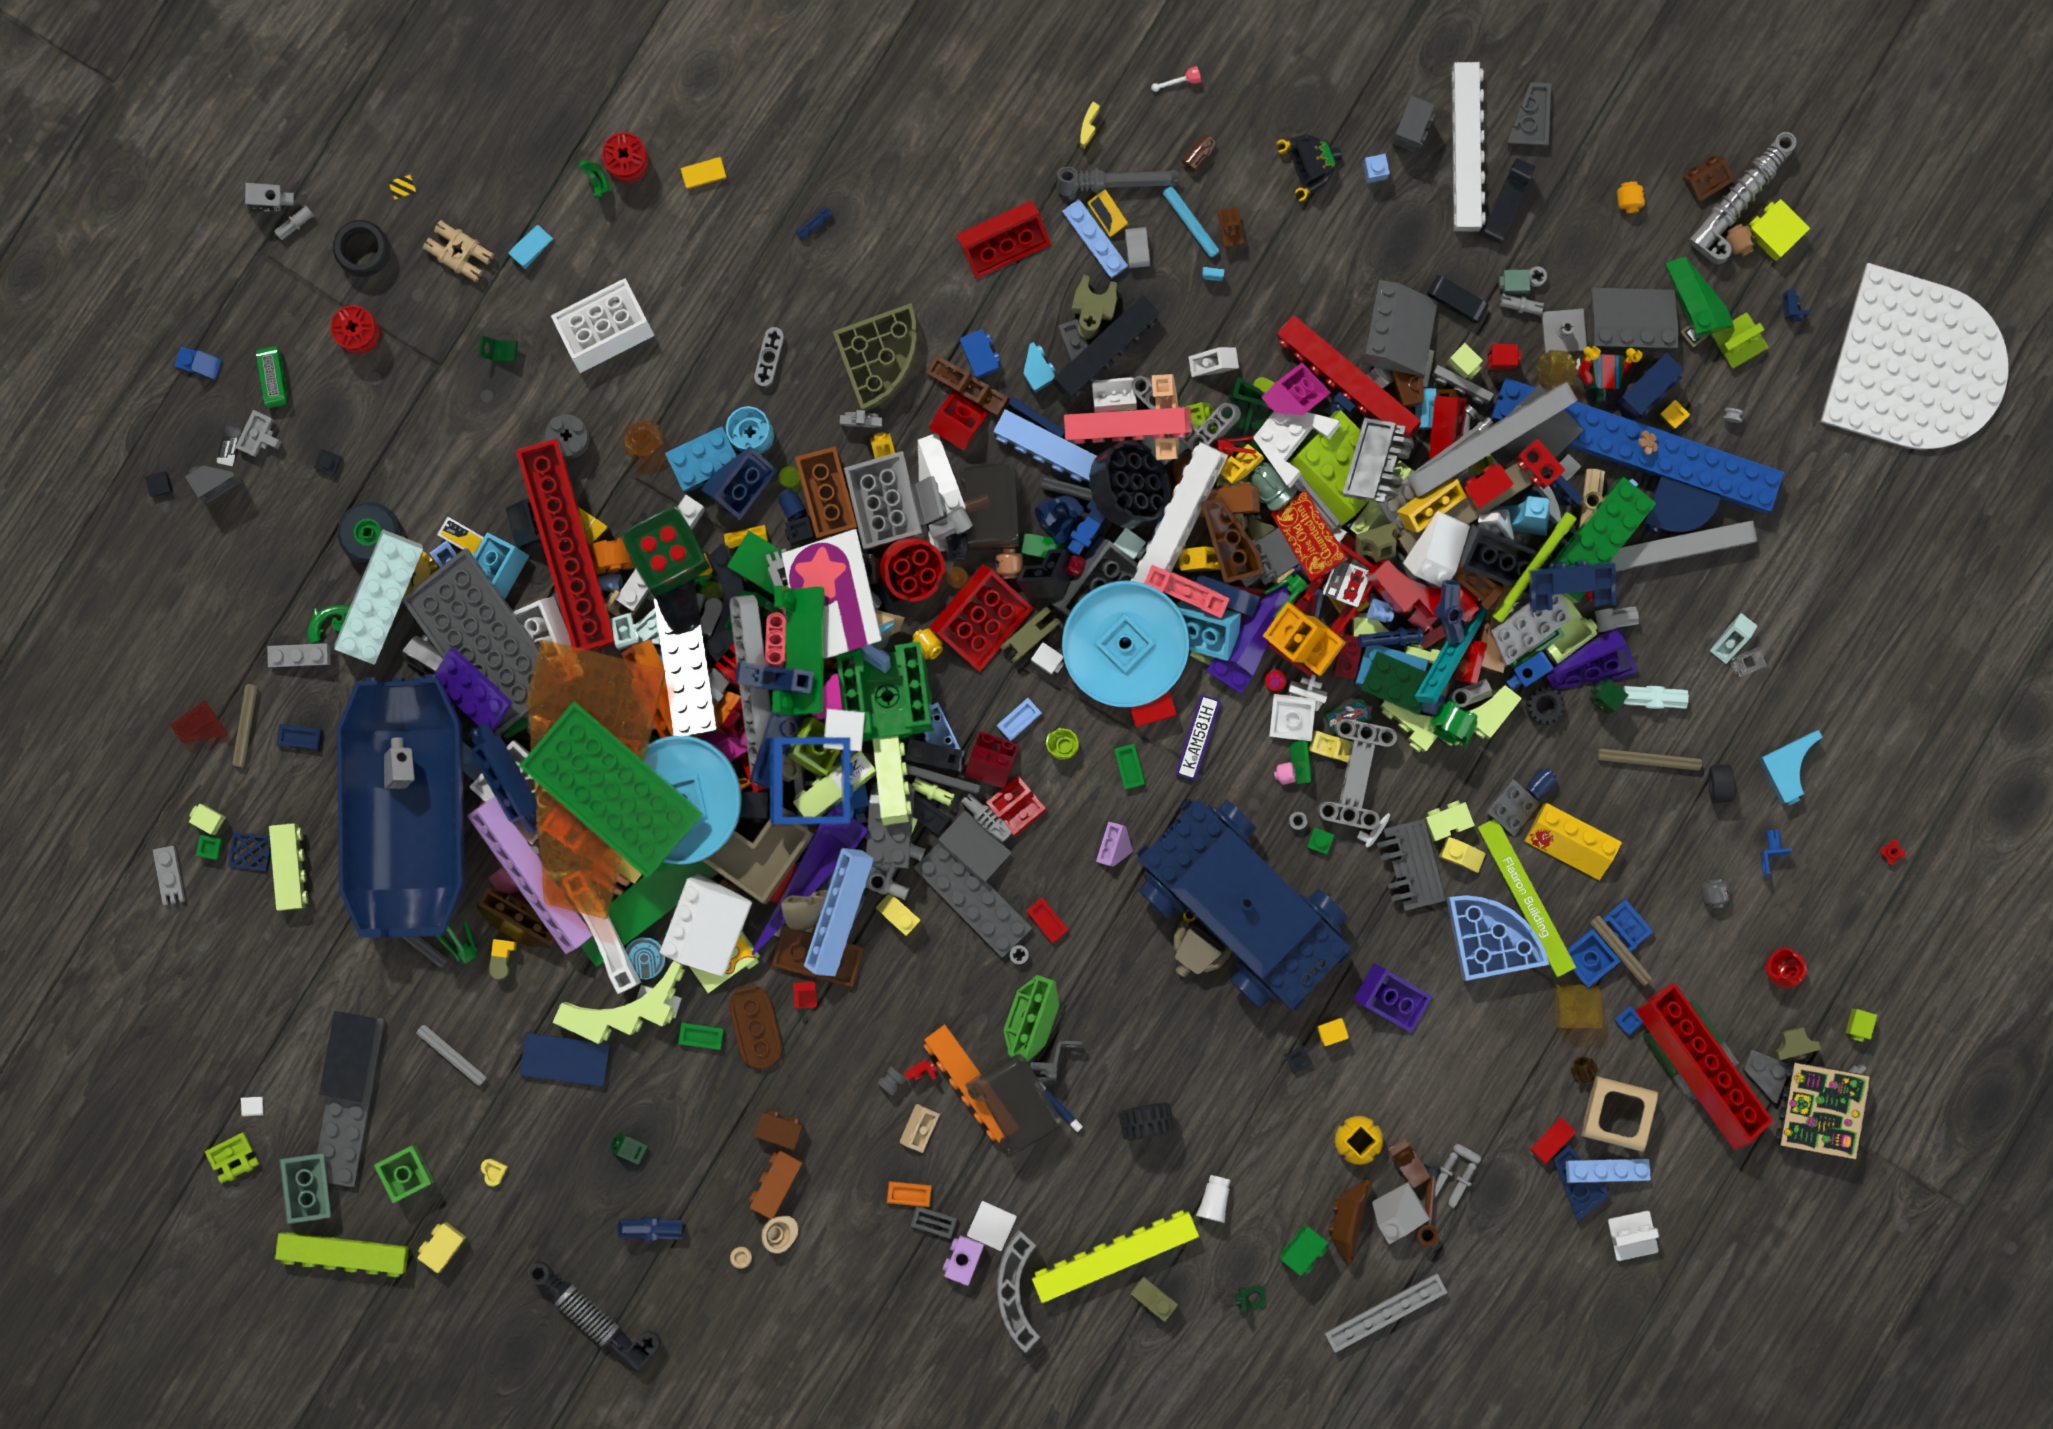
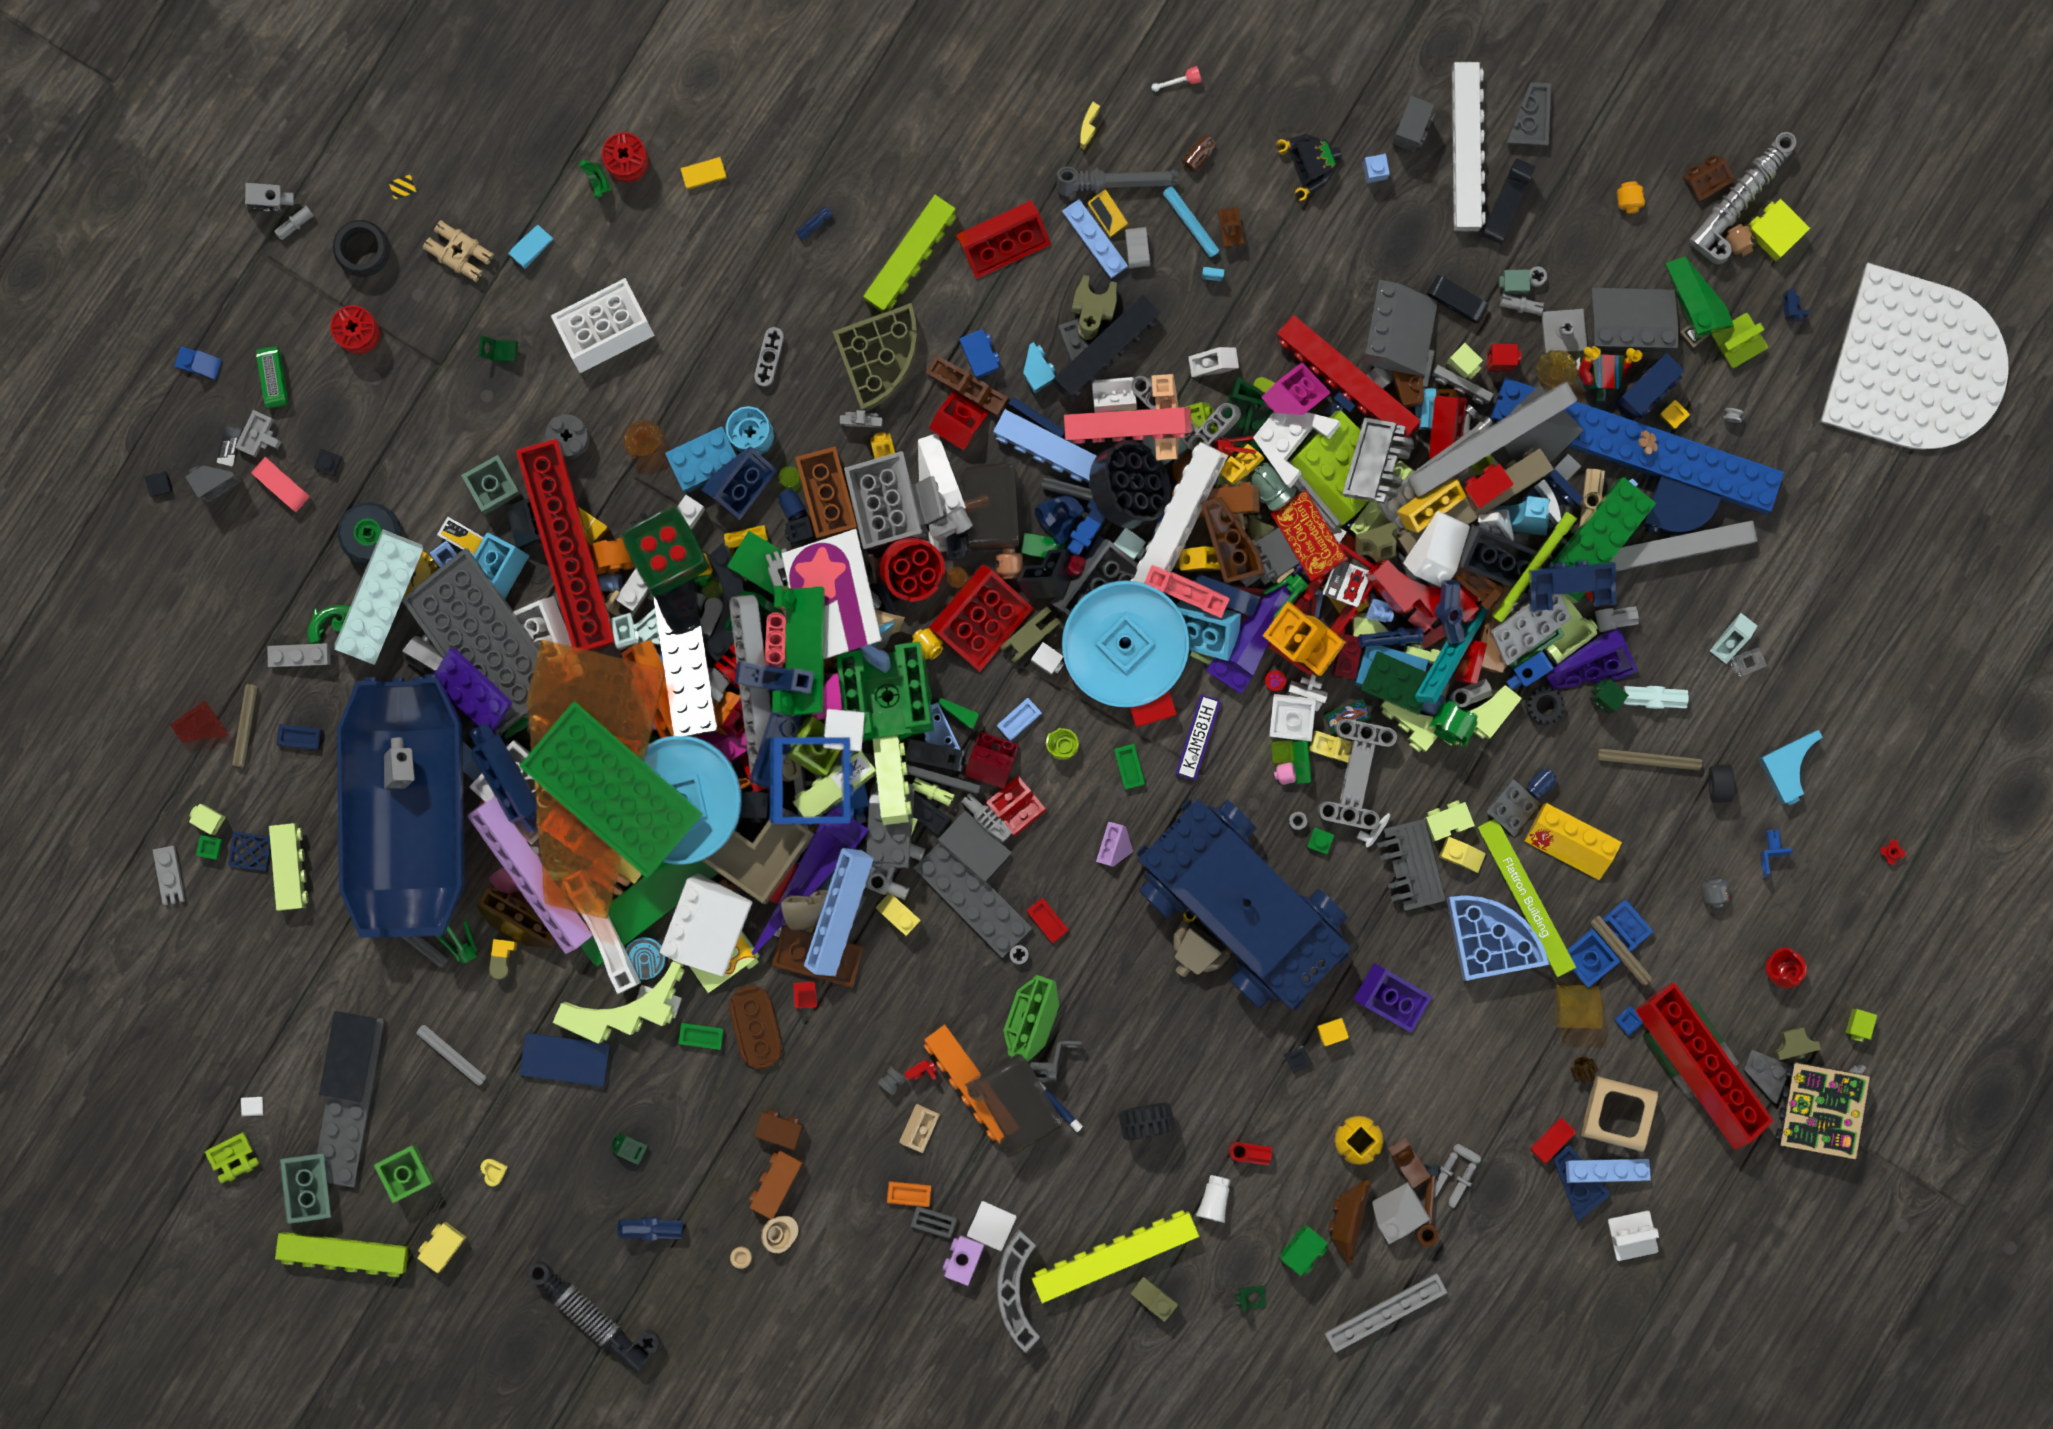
(280, 484): none -> coral beam
(491, 484): none -> sand green brick
(910, 254): none -> lime brick
(963, 714): none -> green slope
(1252, 1153): none -> red piece
(1282, 752): none -> clear neon green plate
(1544, 460): red brick -> none

